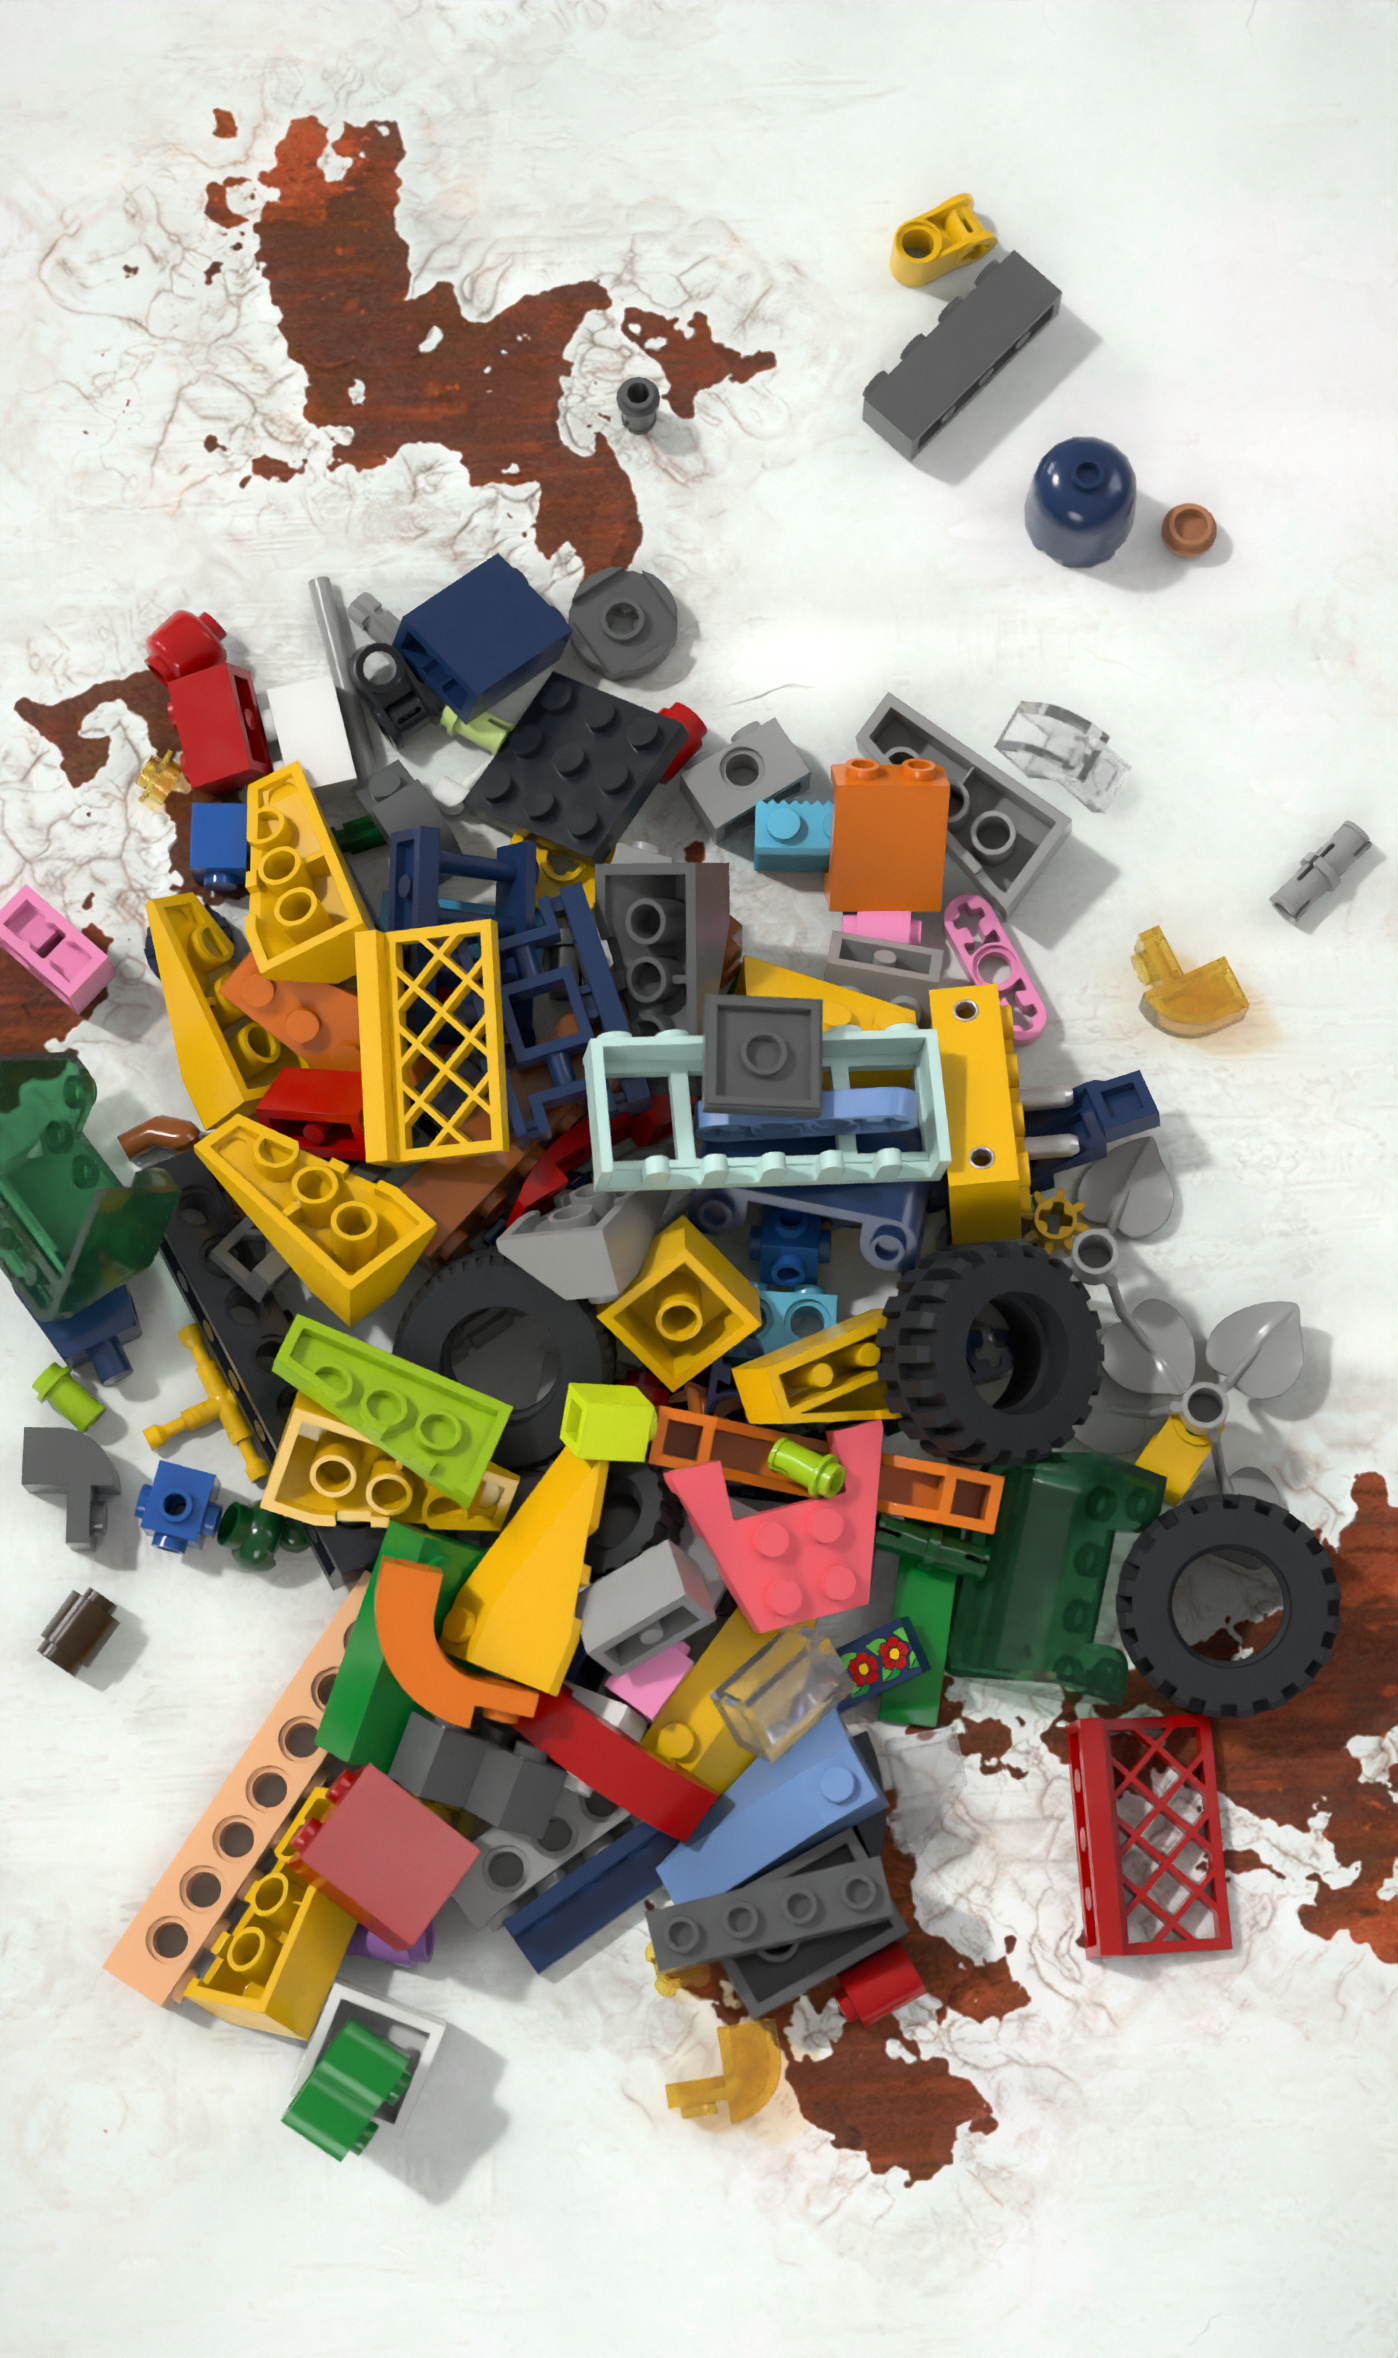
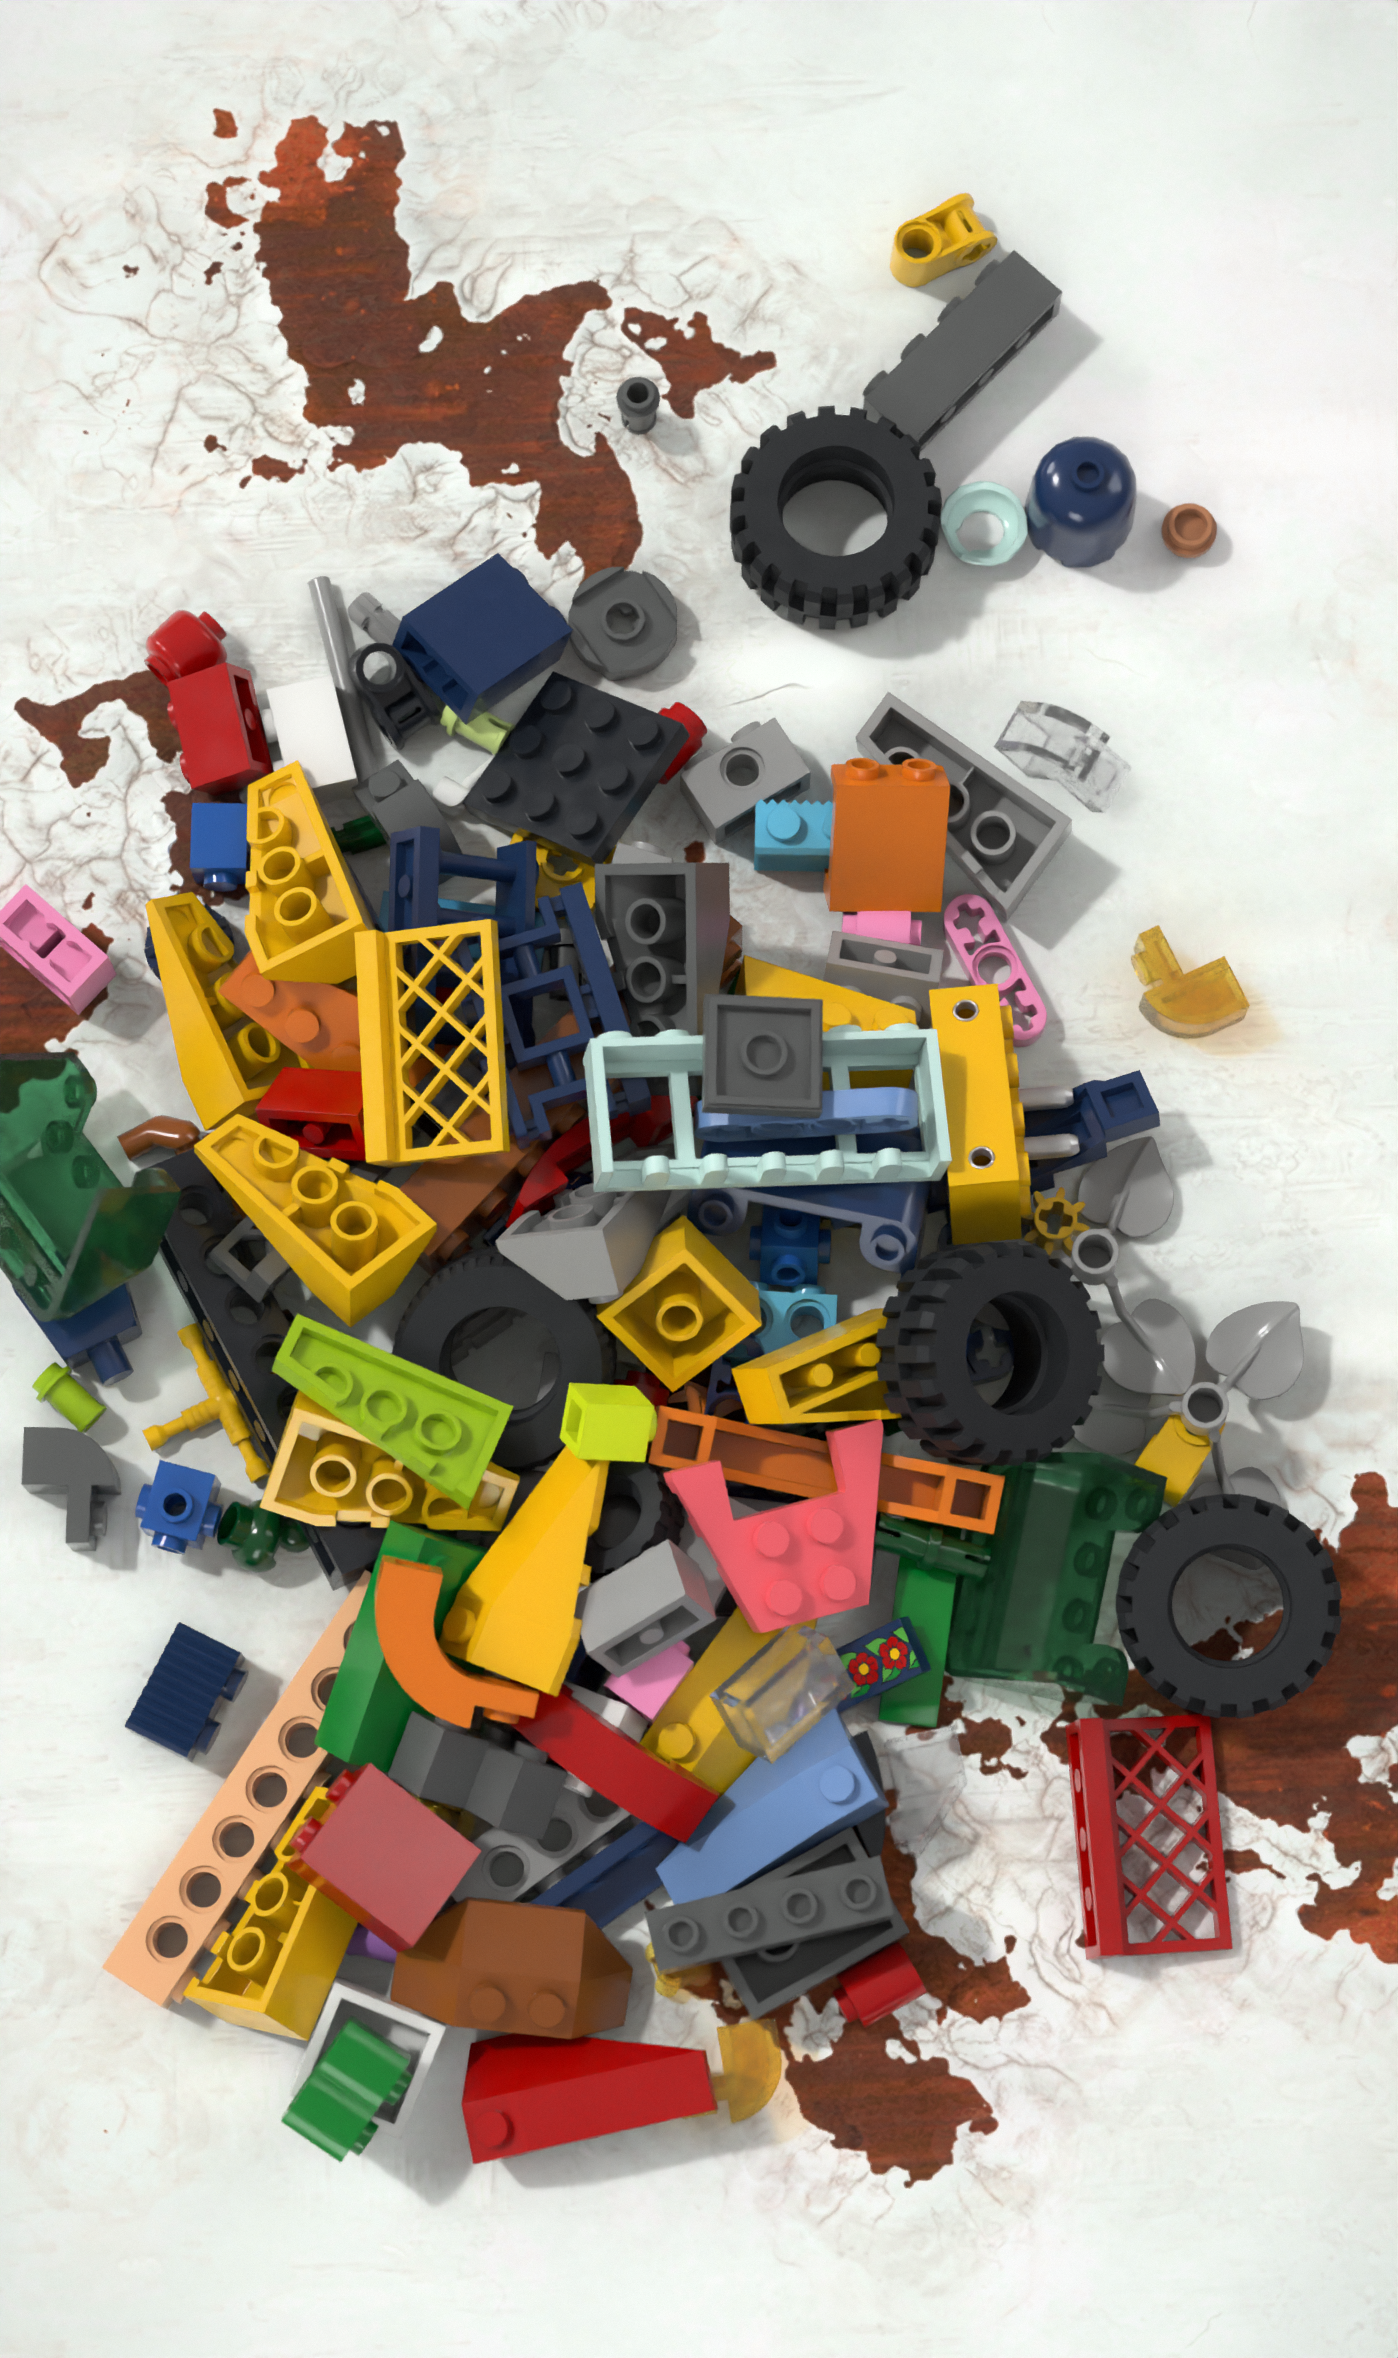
(78, 1631): dark brown brick -> none
(158, 778): clear yellow plate -> none
(187, 1692): none -> dark blue brick
(515, 1970): none -> dark orange wedge
(559, 2091): none -> red wedge
(819, 1474): lime pin -> none
(846, 451): none -> black tyre
(989, 498): none -> light aqua piece
(1320, 871): light grey pin -> none

